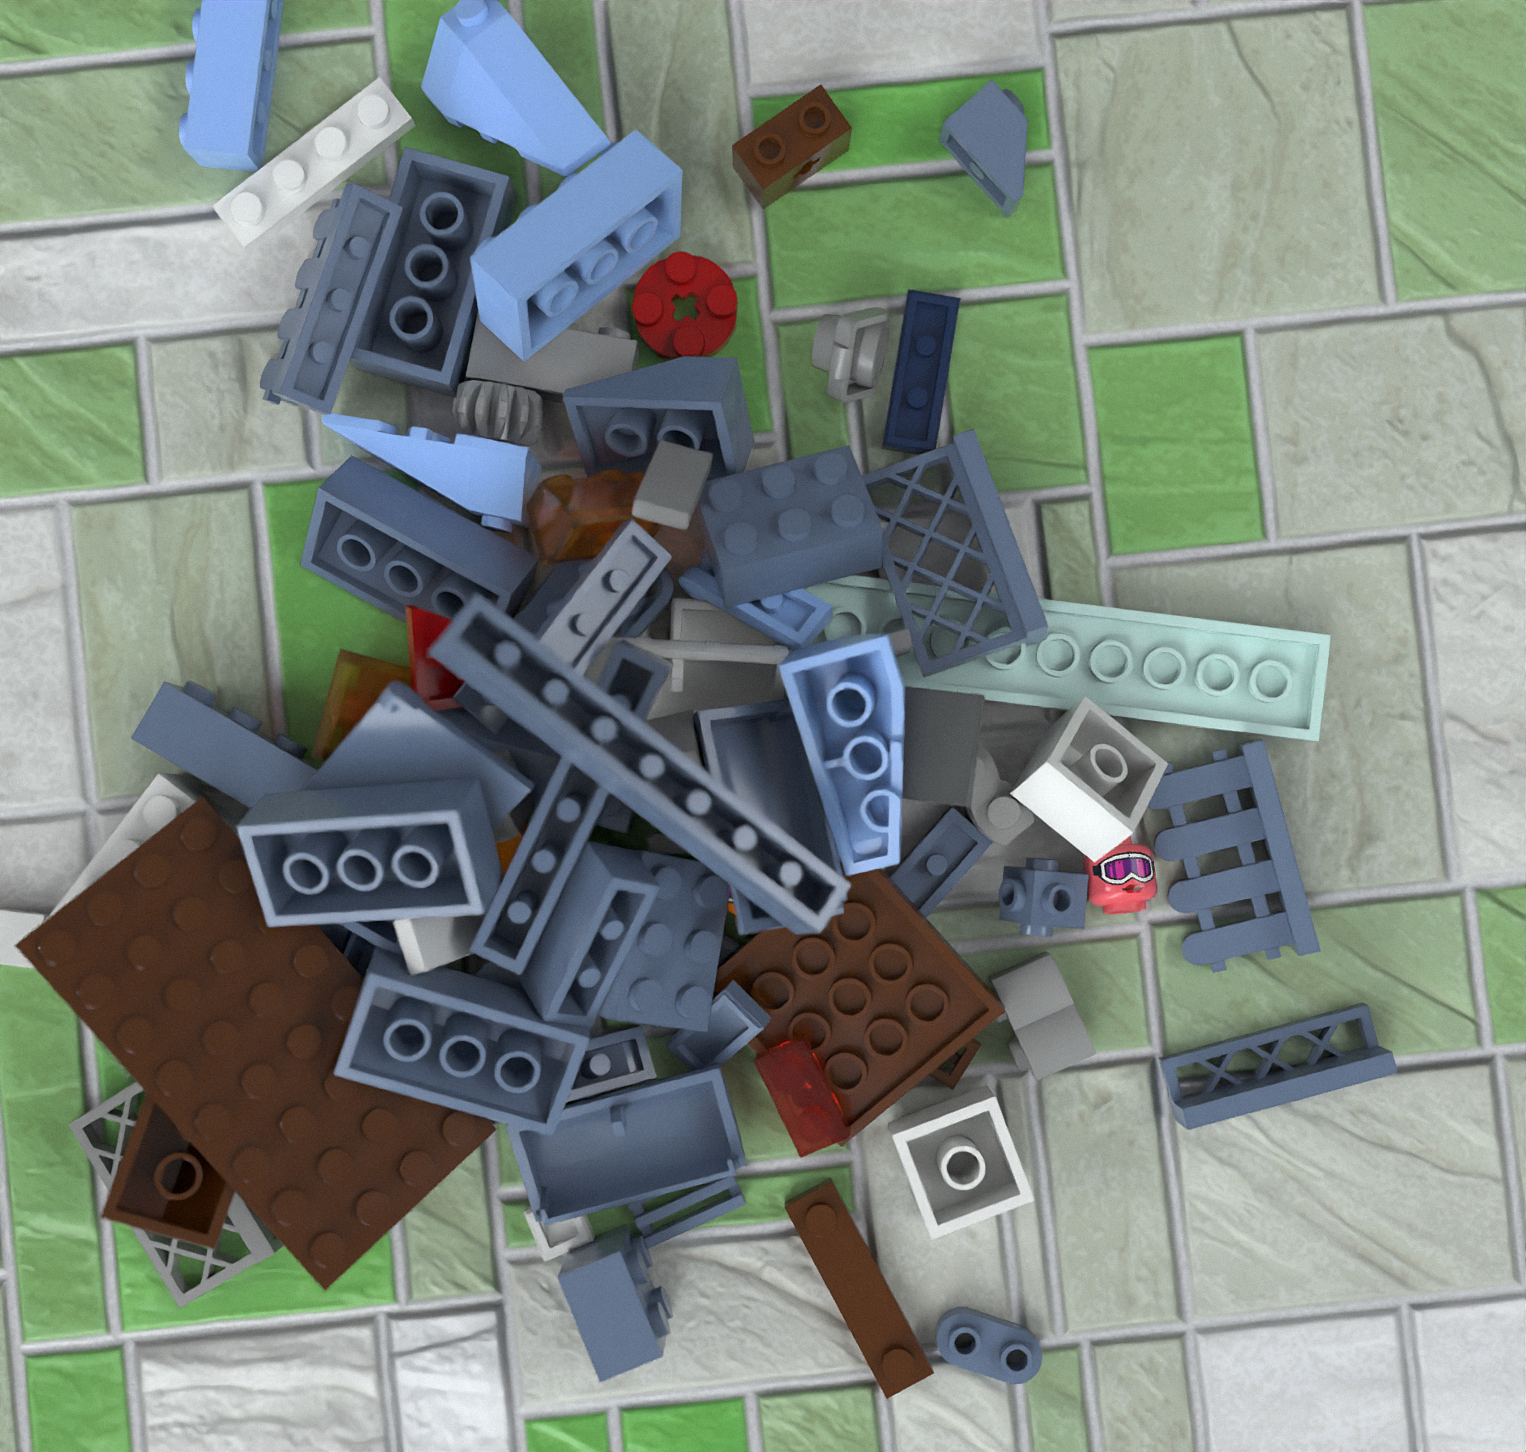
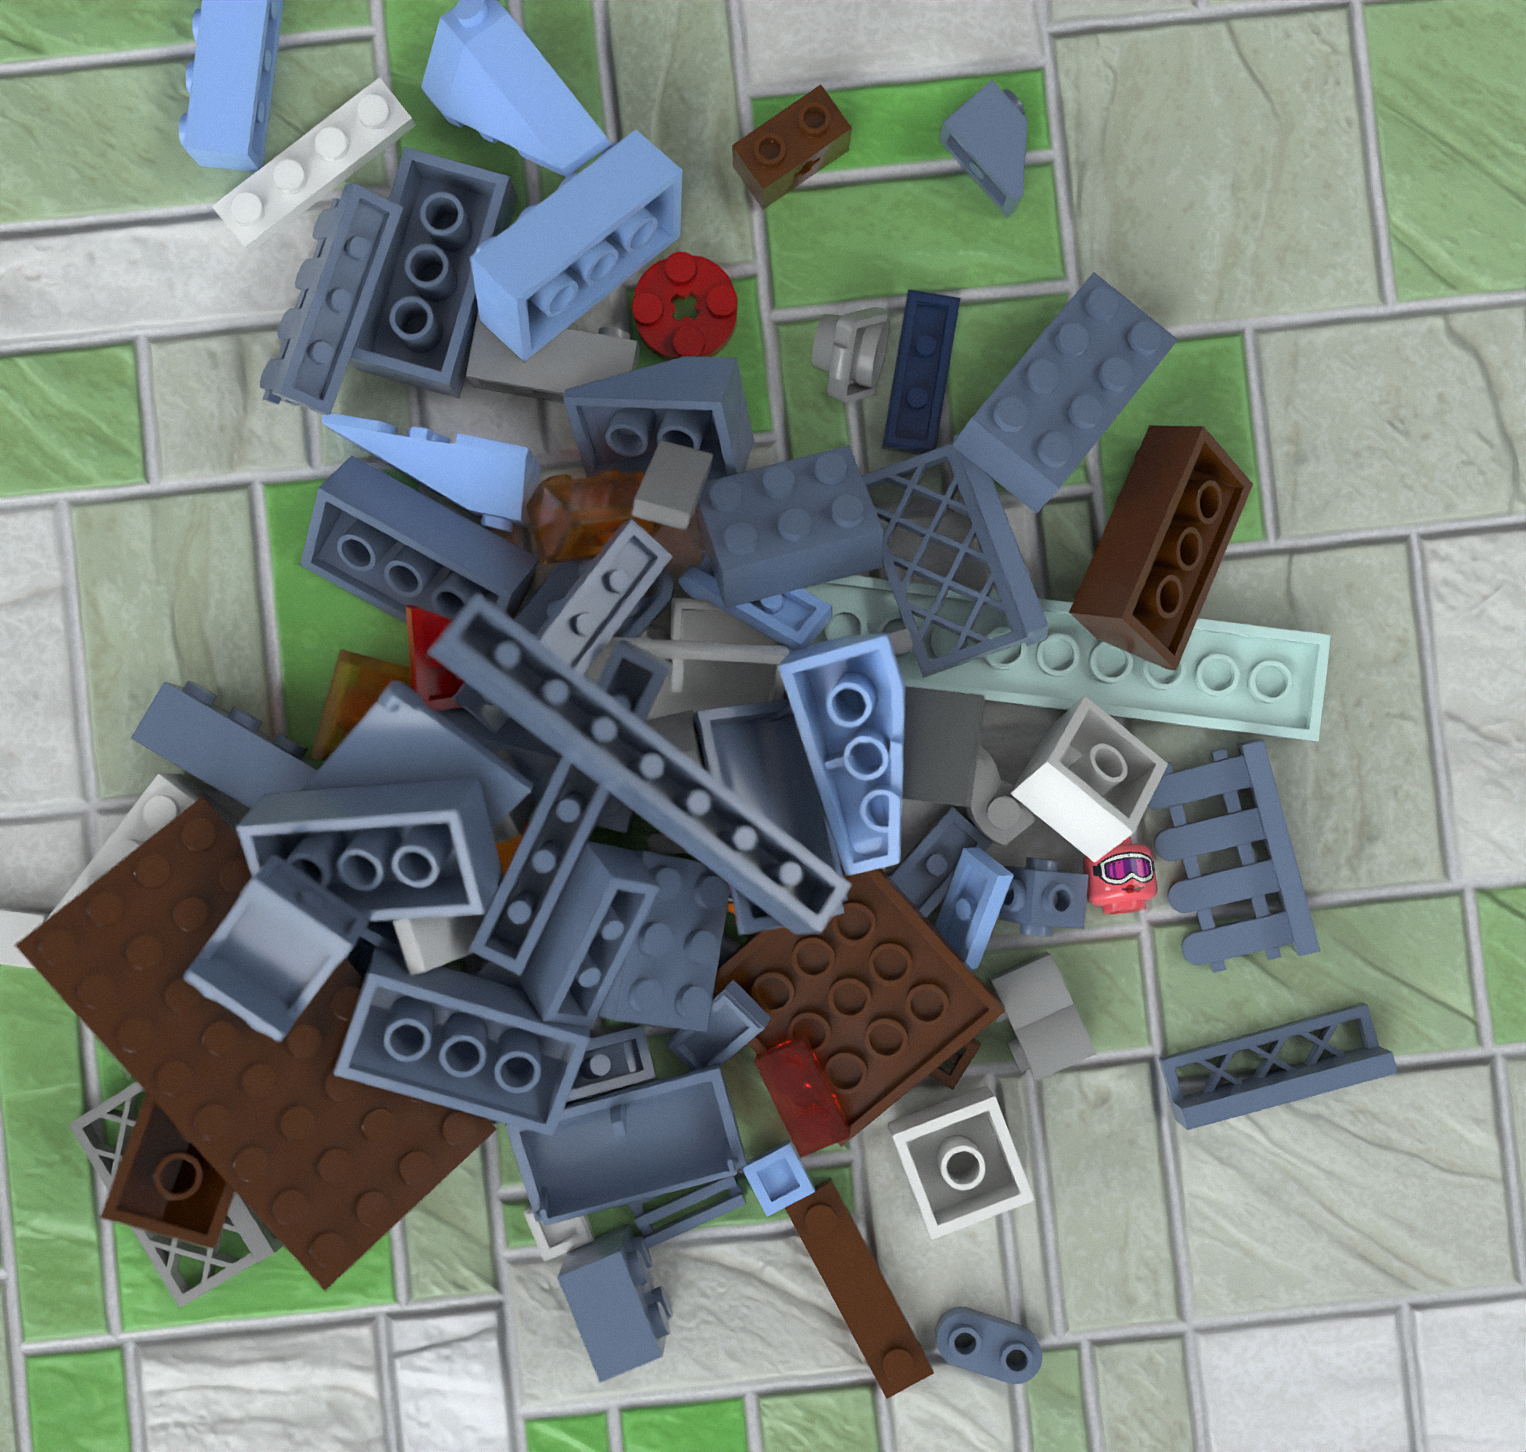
(276, 948): none -> sand blue panel
(498, 412): light grey gear -> none
(778, 1178): none -> light blue plate
(973, 904): none -> light blue plate
(1064, 393): none -> sand blue brick
(1162, 544): none -> reddish brown slope

